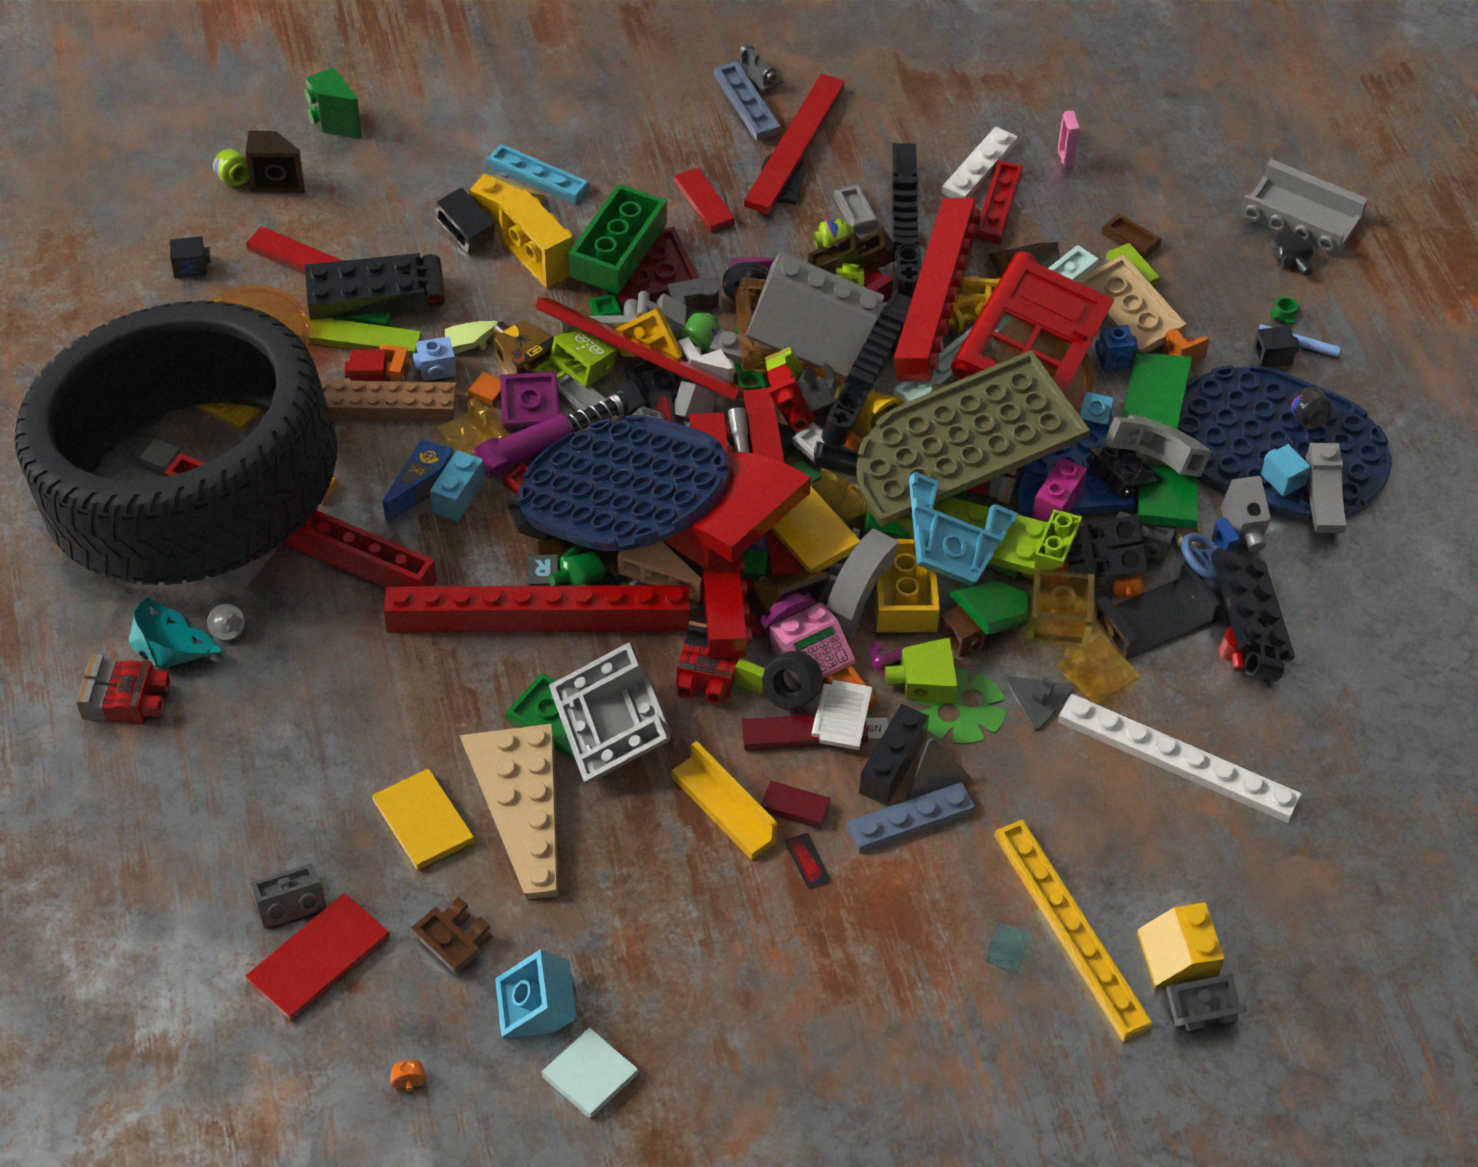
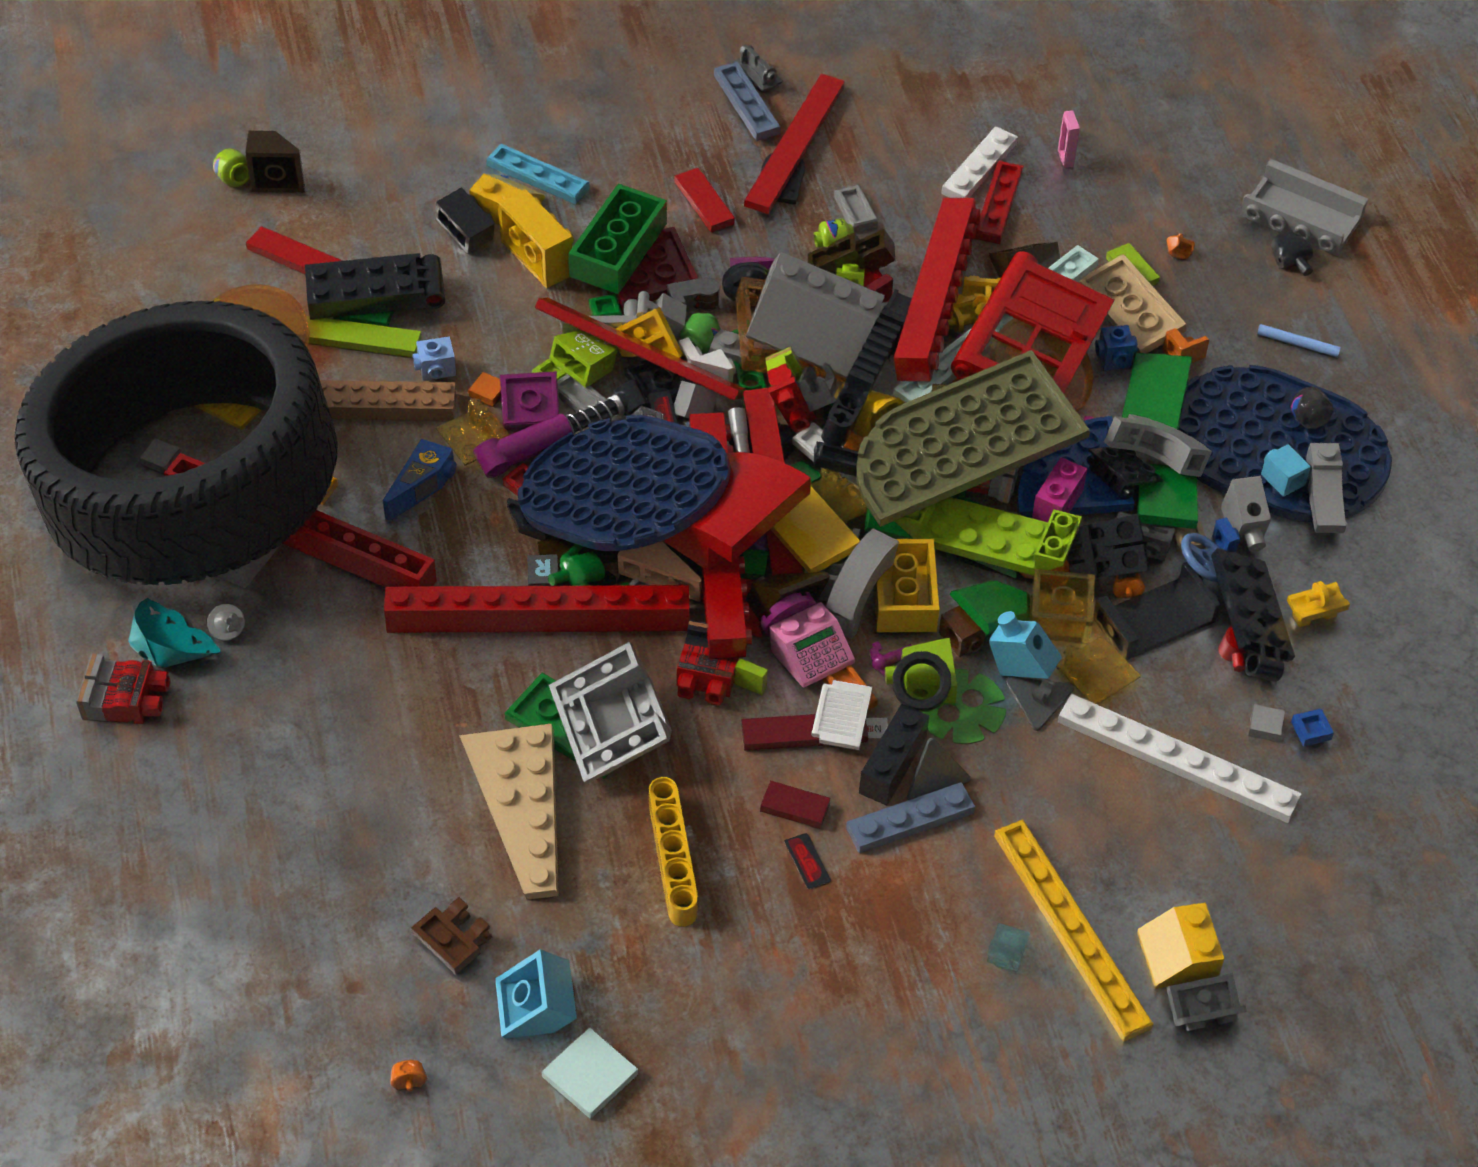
(189, 257): black brick -> none
(288, 895): dark grey bracket -> none
(317, 957): red tile -> none
(332, 104): green slope -> none
(366, 365): red brick -> none
(397, 362): orange bracket -> none
(423, 819): yellow tile -> none
(457, 486): medium azure brick -> none
(470, 335): yellowish green slope -> none
(521, 346): pearl gold torso -> none
(673, 863): none -> yellow beam
(726, 802): yellow panel -> none
(804, 667): black tyre -> none
(905, 217): black piece -> none
(938, 664): none -> black tyre
(951, 544): medium azure wing -> none
(1023, 648): none -> medium azure torso
(1096, 408): medium azure bracket -> none
(1126, 231): reddish brown tile -> none
(1180, 247): none -> orange piece
(1266, 723): none -> light grey tile
(1275, 346): black brick -> none
(1285, 310): green plate -> none
(1312, 727): none -> blue plate
(1317, 602): none -> yellow hips

